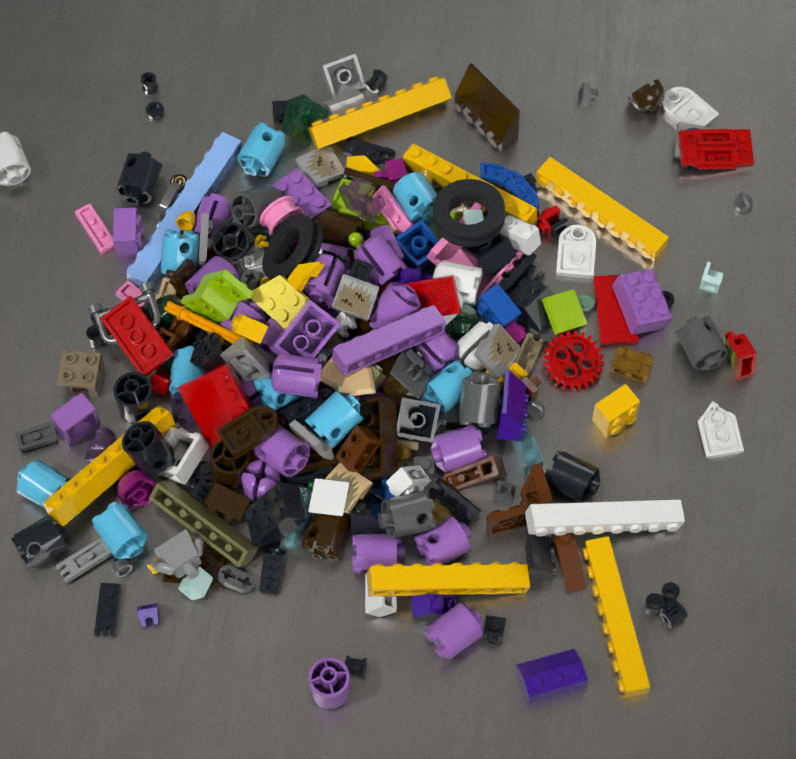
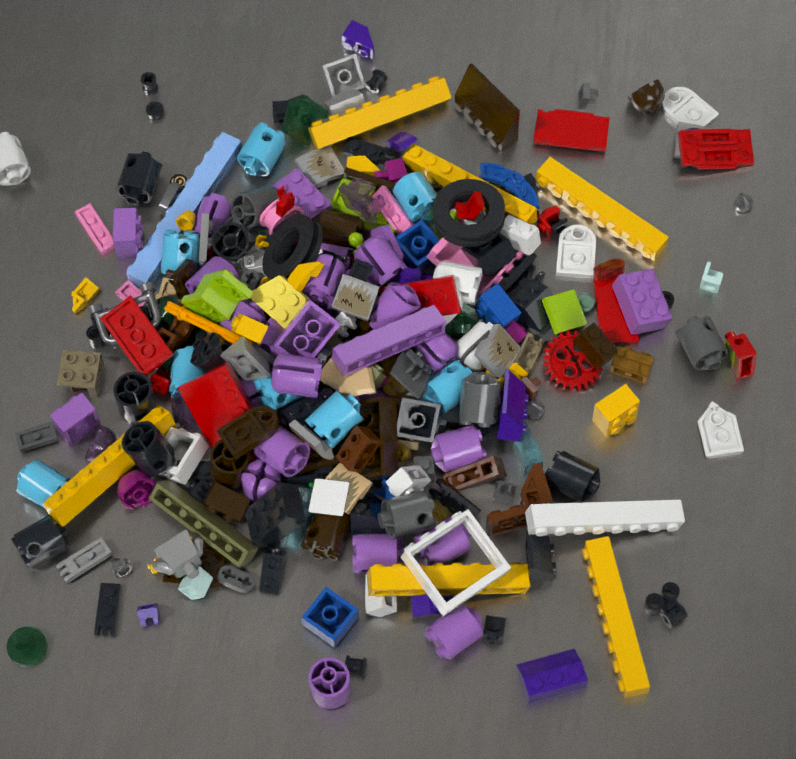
(27, 646): none -> clear green tile
(84, 294): none -> yellow slope
(120, 531): medium azure cylinder -> none
(285, 202): none -> red plate
(330, 617): none -> blue brick
(357, 38): none -> dark purple slope
(401, 141): none -> dark purple slope
(471, 208): none -> red bracket
(482, 540): none -> white window
(569, 562): reddish brown slope -> none
(571, 130): none -> red piece
(595, 346): none -> dark brown brick
(608, 270): none -> clear red beam

